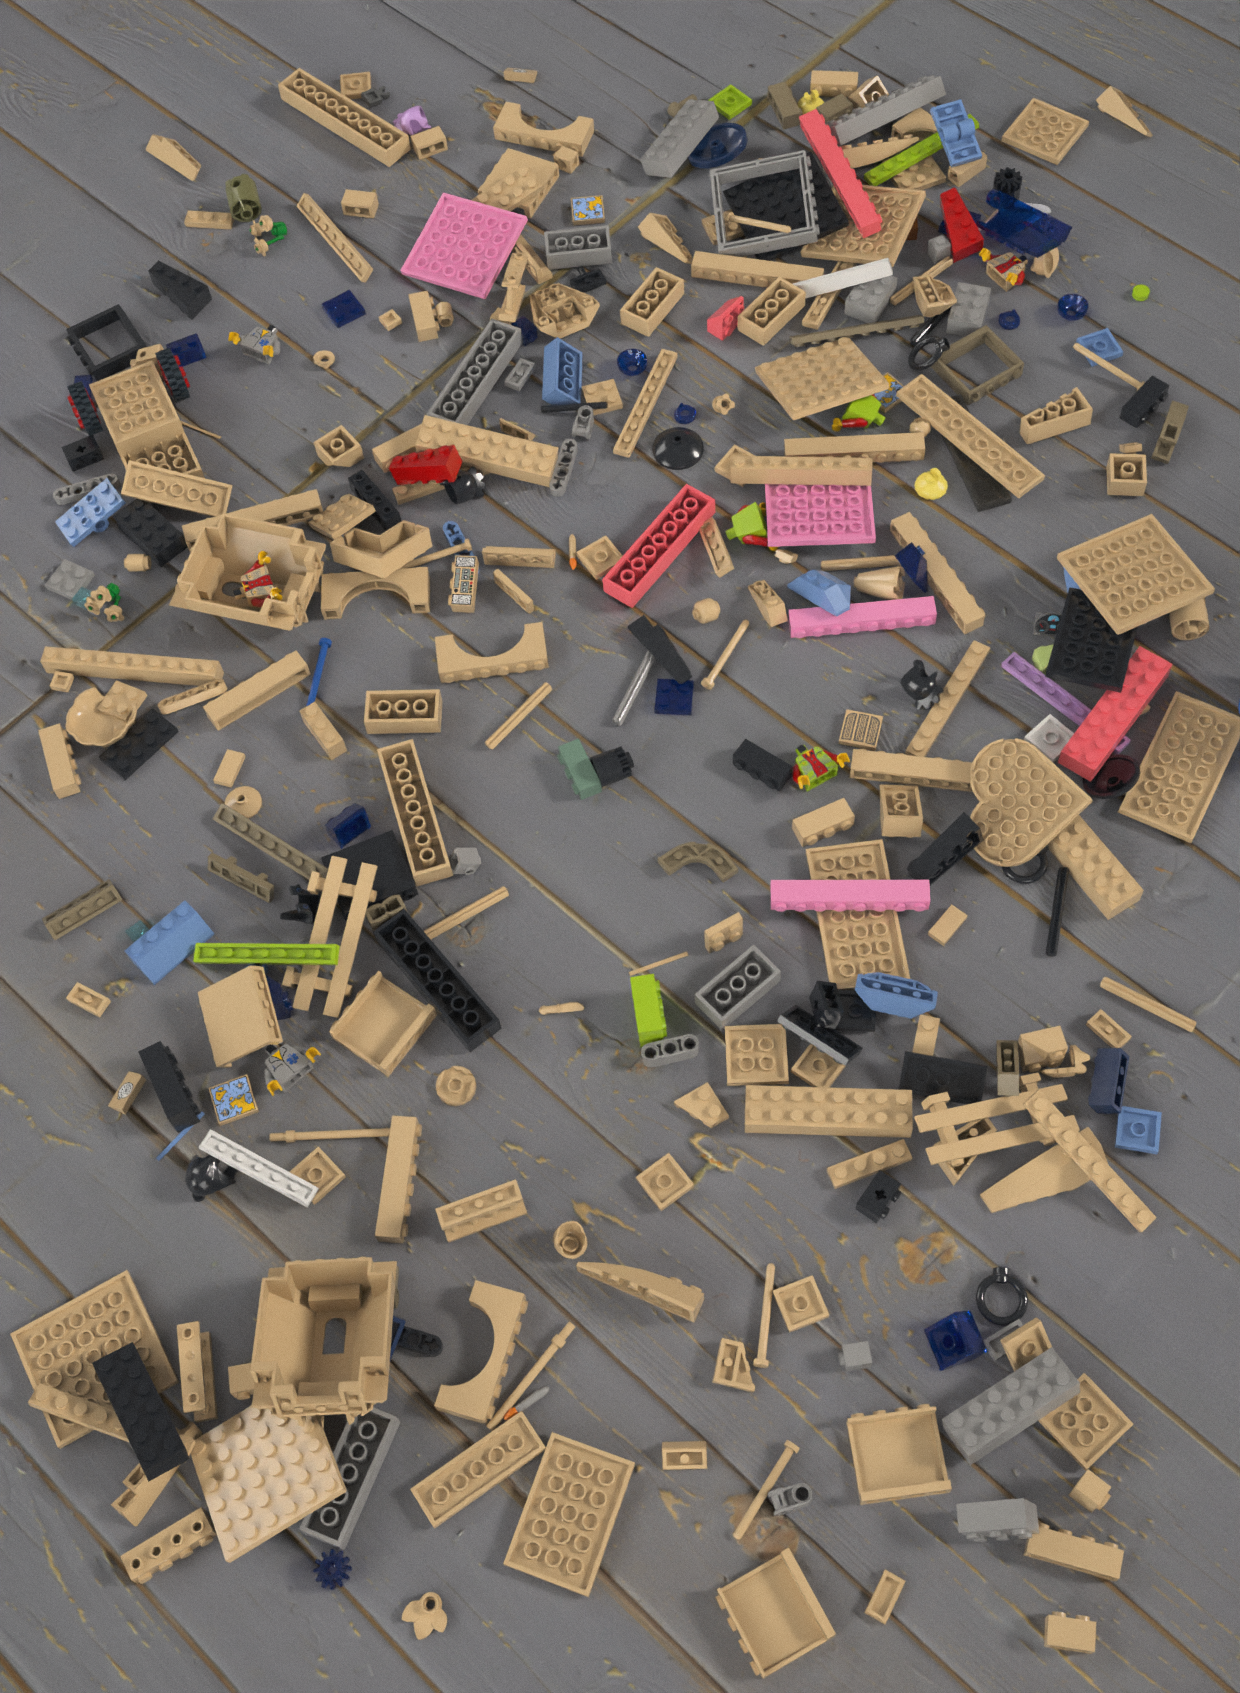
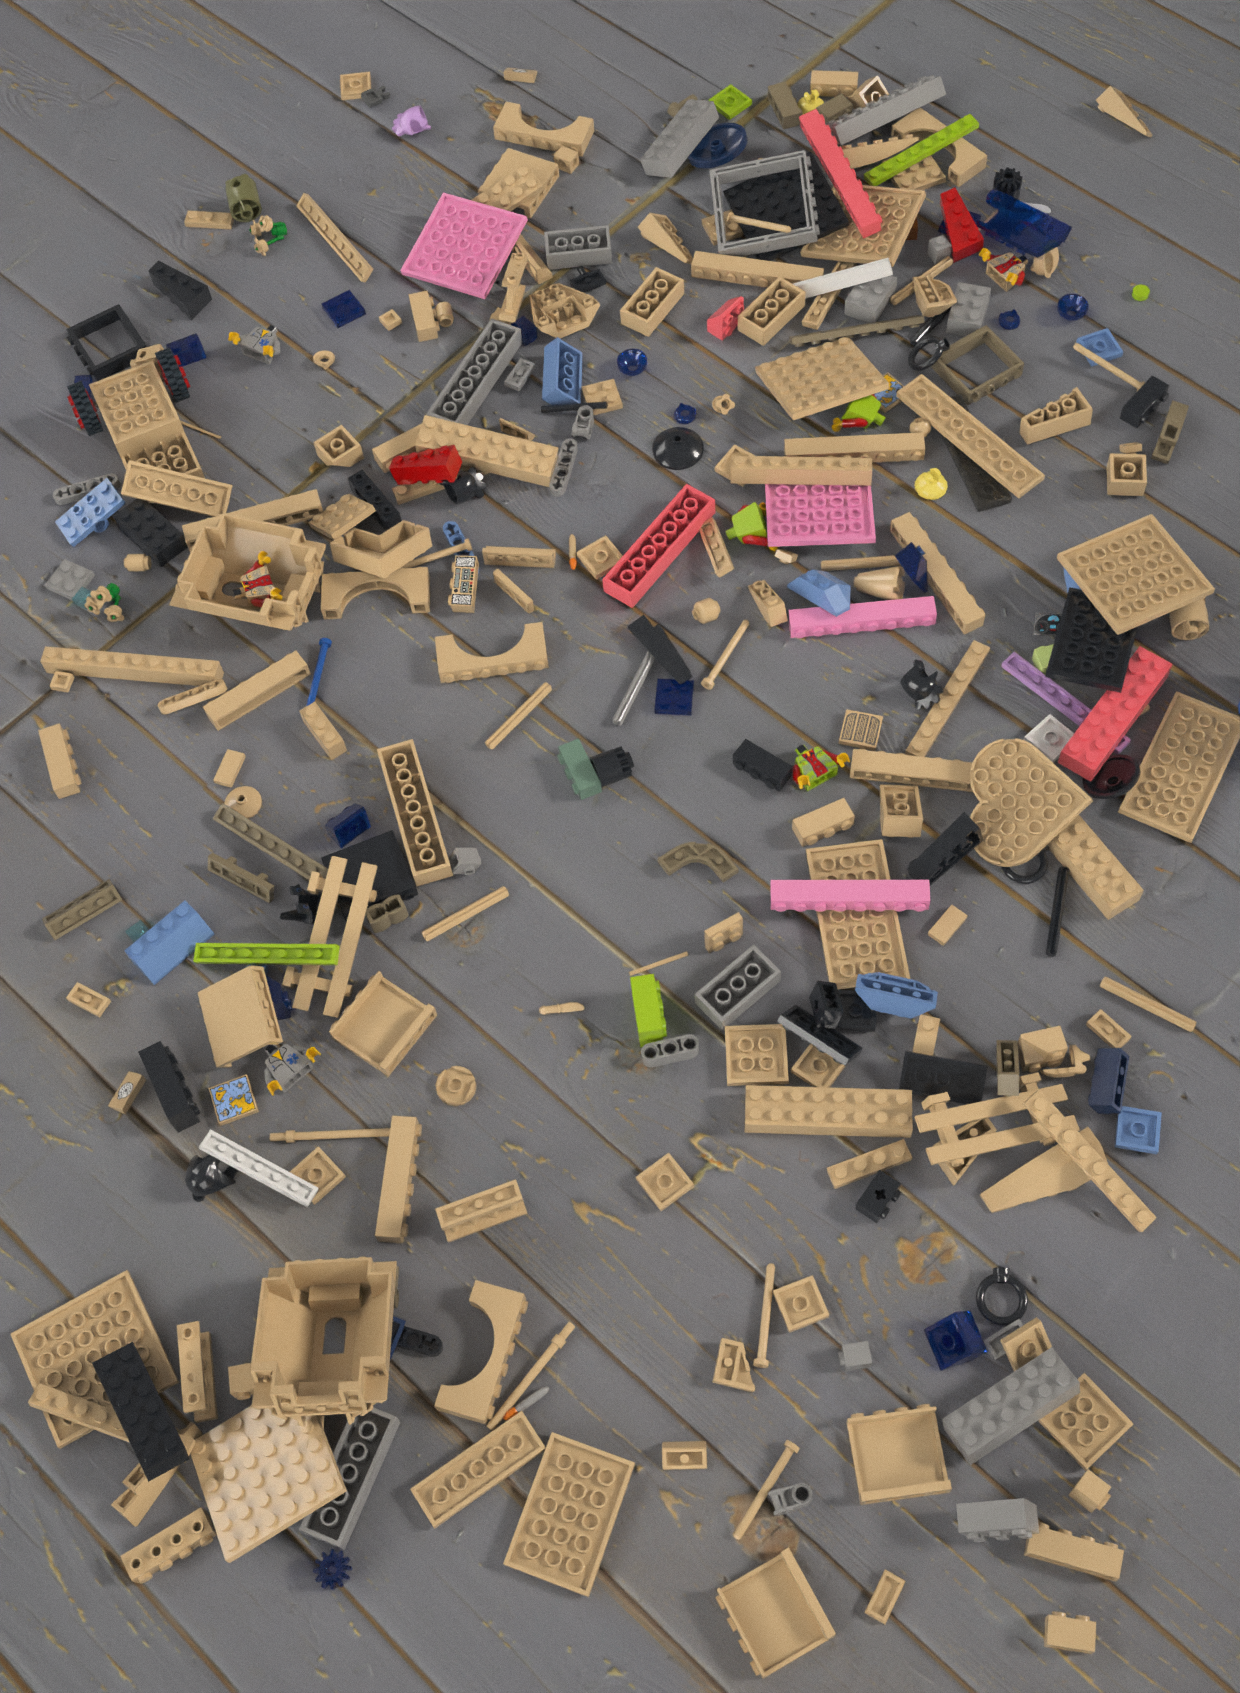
(82, 453): black brick -> none
(104, 719): tan animal -> none
(138, 744): black plate -> none
(166, 1150): medium blue piece -> none
(173, 155): tan wedge -> none
(344, 117): tan brick -> none
(359, 203): tan brick -> none
(403, 711): tan brick -> none
(425, 1619): tan plate -> none
(429, 142): tan brick -> none
(437, 980): black brick -> none
(570, 1240): tan hair -> none
(587, 210): tile -> none
(645, 403): tan plate -> none
(648, 1286): tan wedge -> none
(703, 1105): tan wing -> none
(956, 133): medium blue plate -> none
(1045, 131): tan plate -> none

